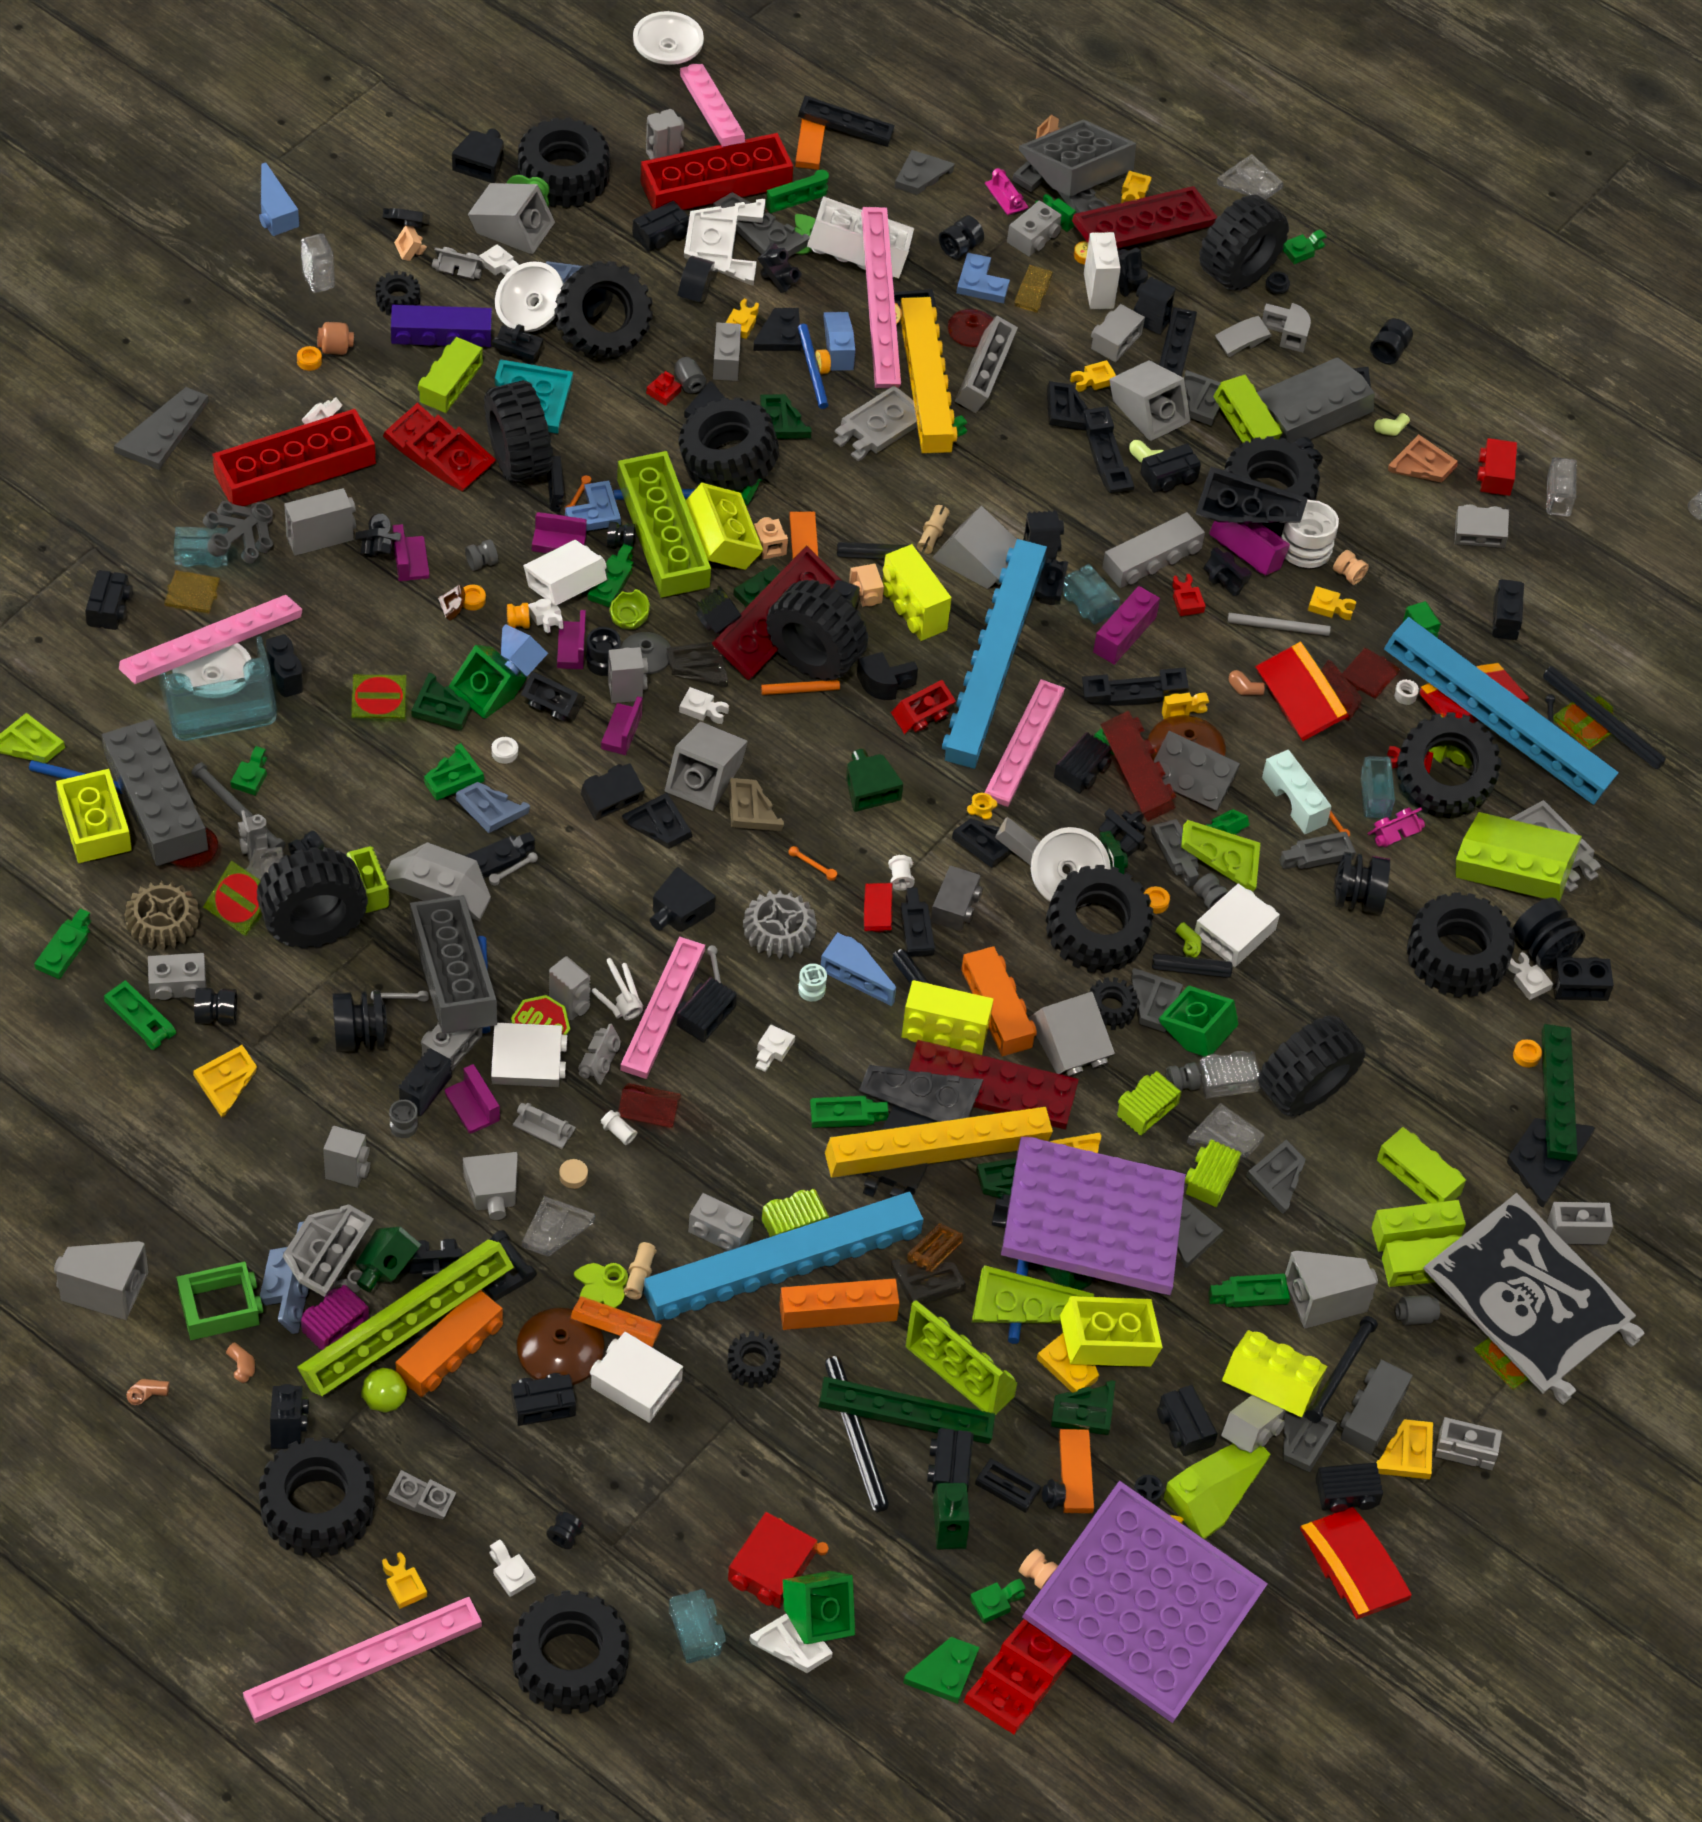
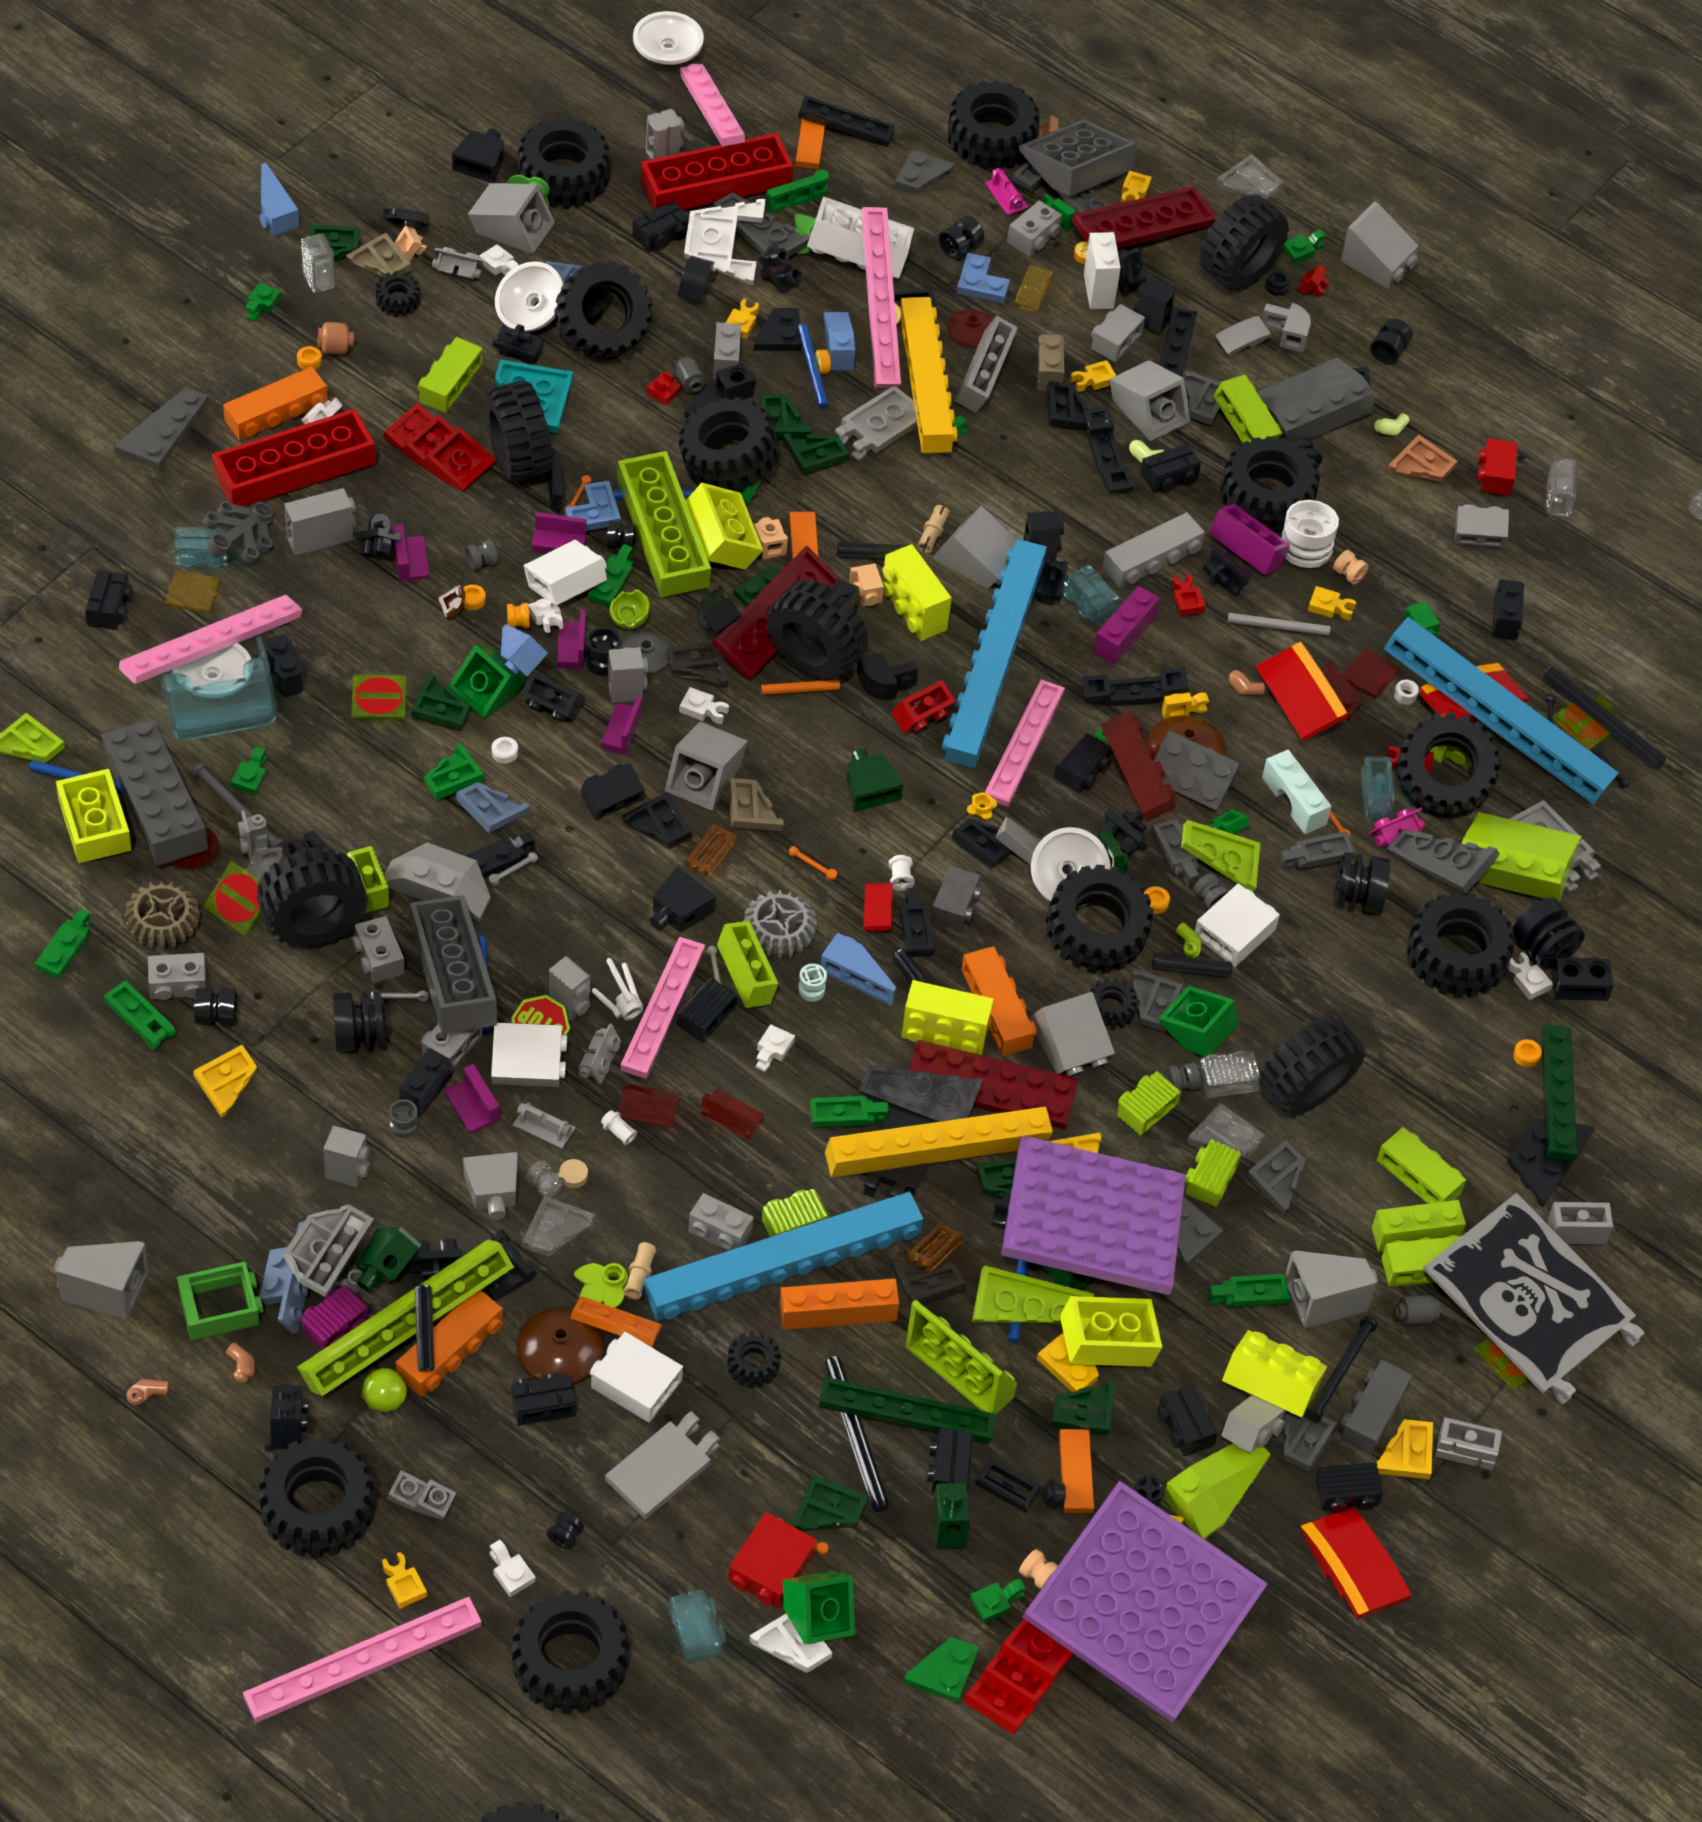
(262, 299): none -> green plate
(275, 403): none -> orange brick
(341, 238): none -> dark green wing
(378, 949): none -> light grey brick
(380, 257): none -> dark tan wing
(424, 1328): none -> black axle
(440, 325): dark purple brick -> none
(546, 1180): none -> clear wheel
(662, 1465): none -> light grey tile
(701, 865): none -> clear orange tile
(731, 1113): none -> clear red panel
(736, 382): none -> black brick
(747, 964): none -> lime brick
(816, 451): none -> dark green wing
(829, 1506): none -> dark green wing
(992, 104): none -> black tyre
(1049, 360): none -> dark tan brick
(1240, 499): black wedge -> none
(1314, 281): none -> red tile
(1379, 247): none -> light grey slope
(1444, 859): none -> dark grey wing
(1623, 782): none -> black hinge

